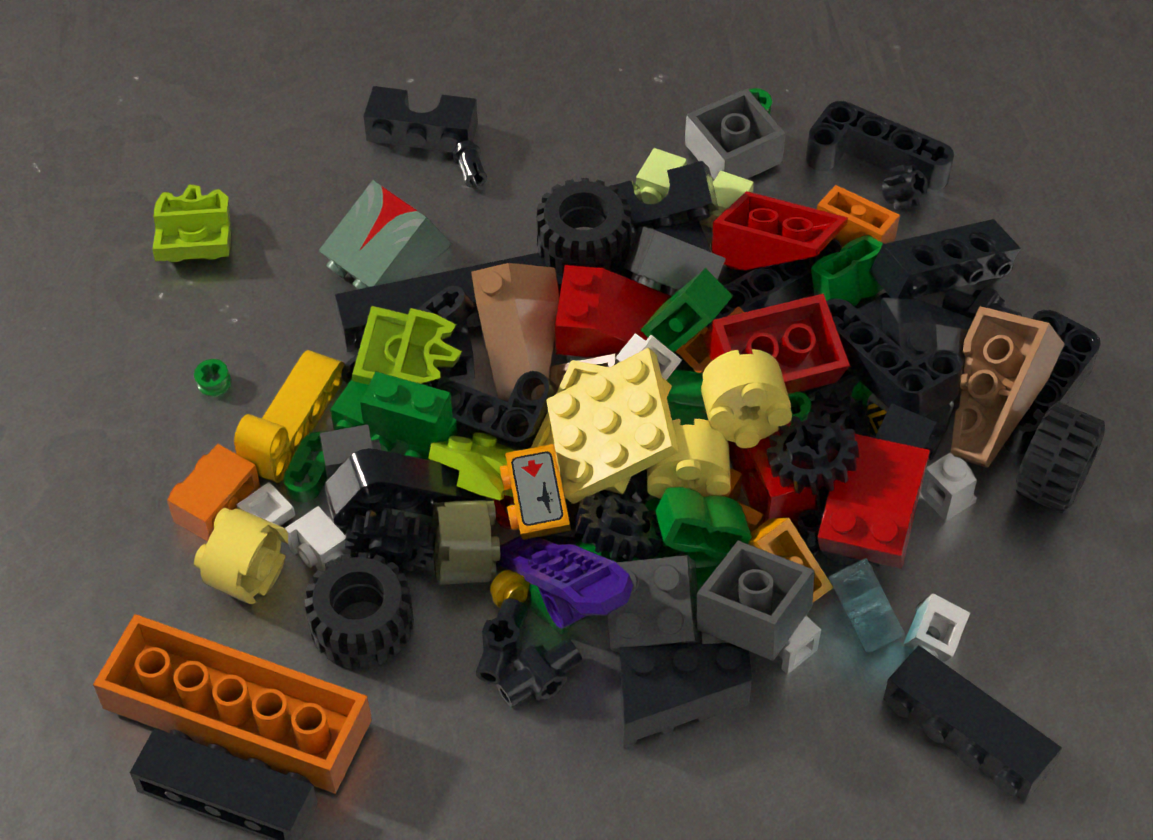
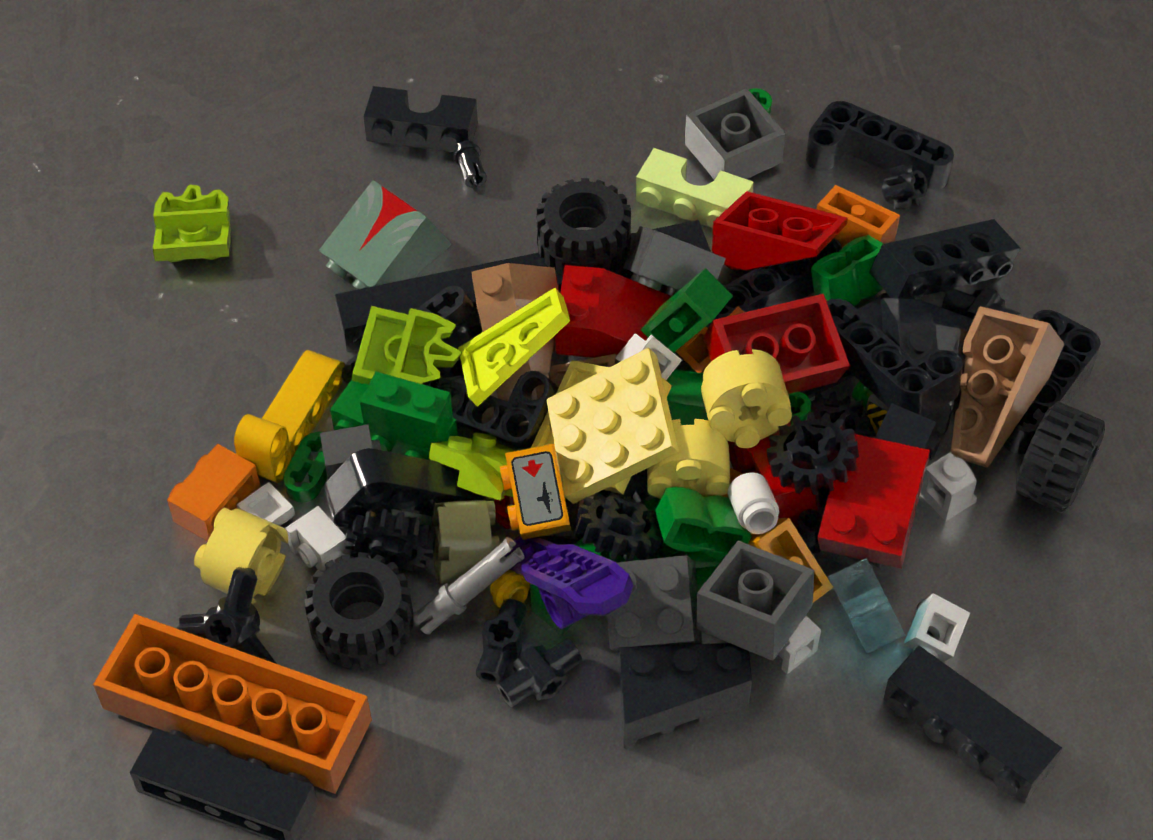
(213, 367): green bush -> none
(233, 620): none -> black bush
(455, 596): none -> light grey pin
(510, 343): none -> neon yellow wing
(689, 196): black arch -> none
(753, 503): none -> white brick

